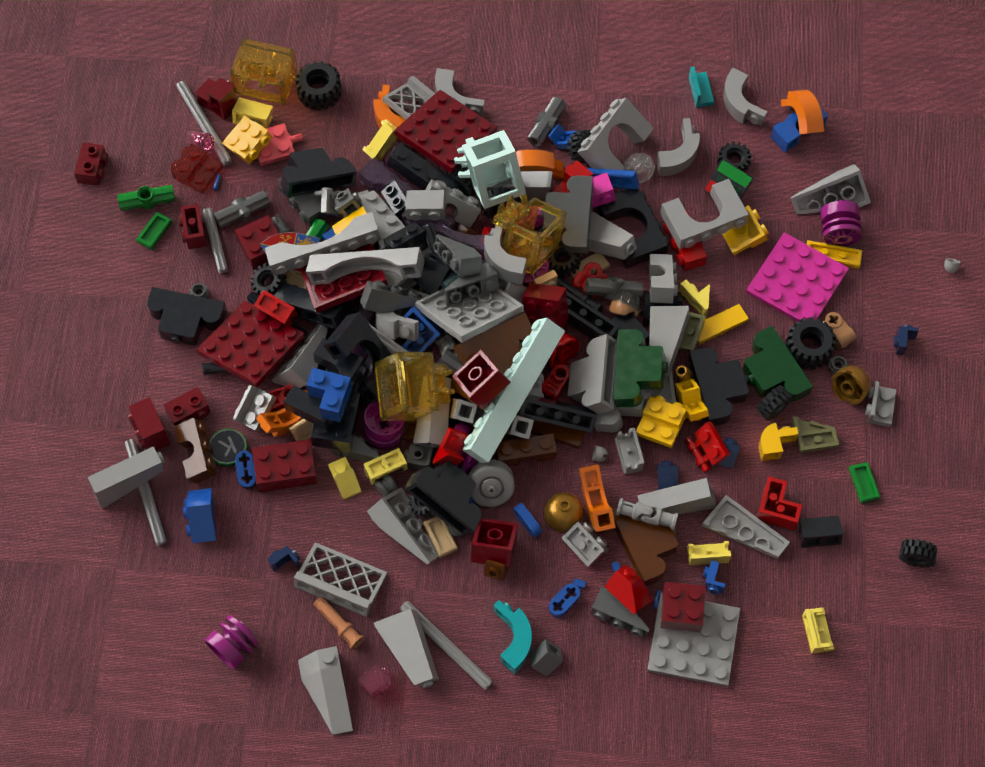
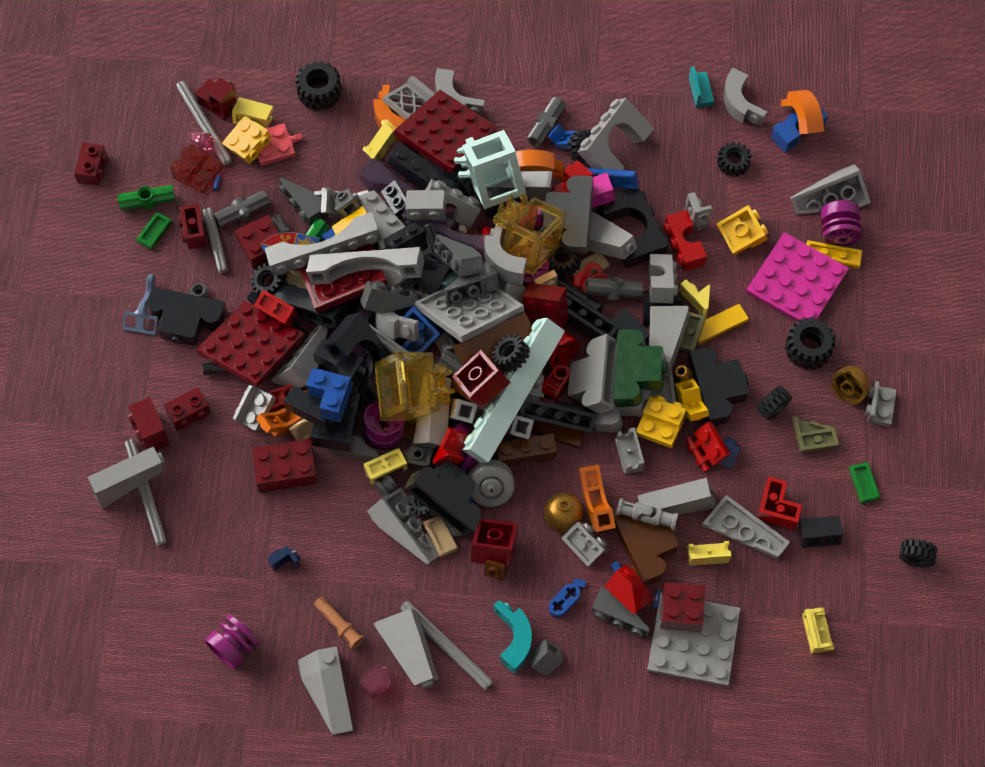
(141, 312): none -> sand blue piece
(200, 464): reddish brown arch -> none
(200, 515): blue brick -> none
(226, 446): black tile -> none
(240, 469): blue beam -> none
(266, 65): clear yellow piece -> none
(314, 170): black brick -> none
(335, 594): light grey fence -> none
(344, 478): light yellow slope -> none
(516, 358): none -> black tyre
(527, 520): blue beam -> none
(598, 454): light grey hinge -> none
(626, 302): piece -> none
(641, 164): clear piece -> none
(667, 474): dark blue bracket -> none
(681, 158): light grey arch -> none
(688, 231): light grey arch -> none
(699, 215): none -> light grey bracket
(710, 584): blue bracket -> none
(737, 177): tile -> none
(771, 441): yellow brick -> none
(774, 366): dark green brick -> none
(837, 360): dark grey plate -> none
(843, 333): medium nougat piece -> none
(900, 340): dark blue bracket -> none
(951, 265): light grey hinge -> none

